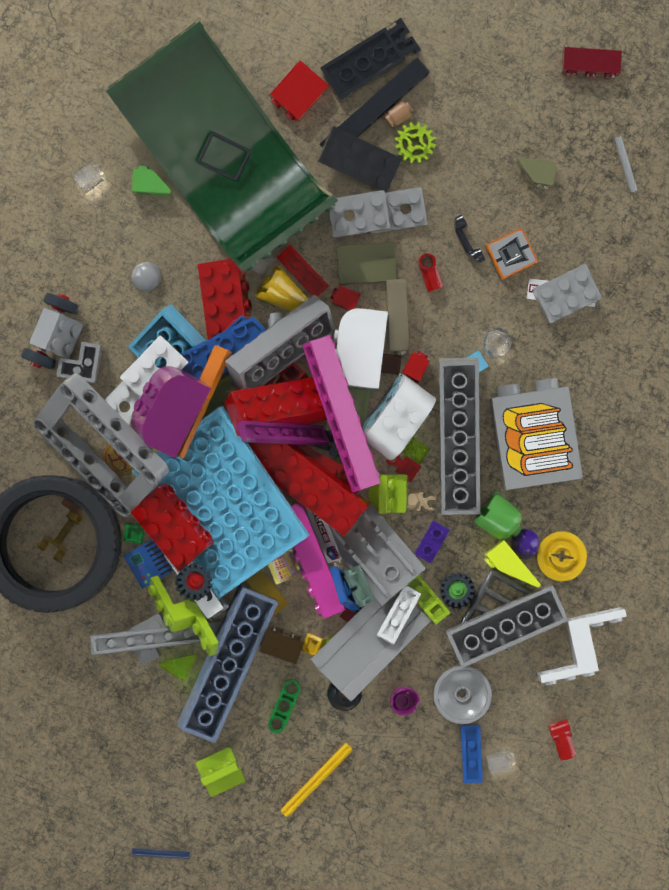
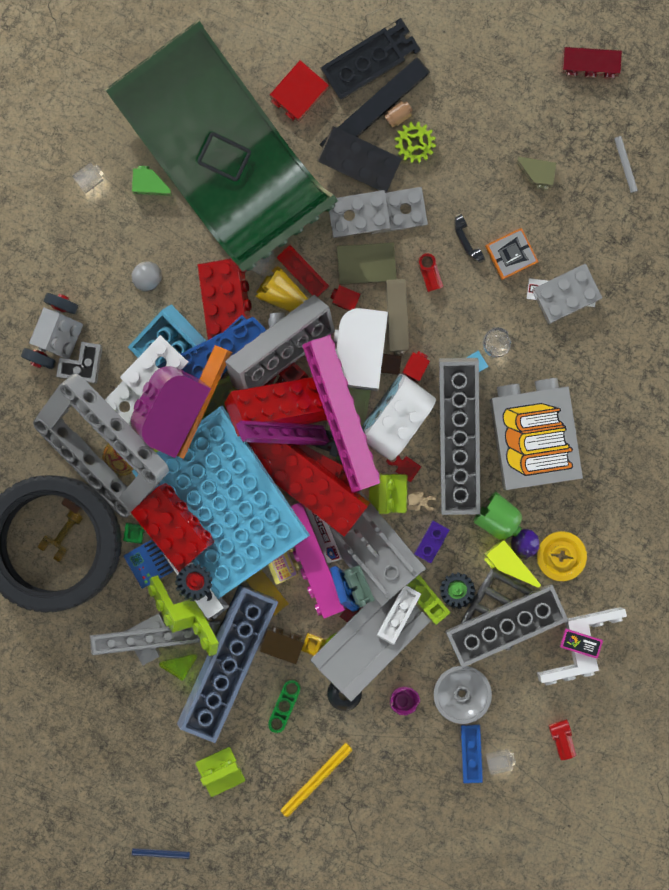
(415, 450): clear neon green bracket -> none
(581, 643): none -> tile

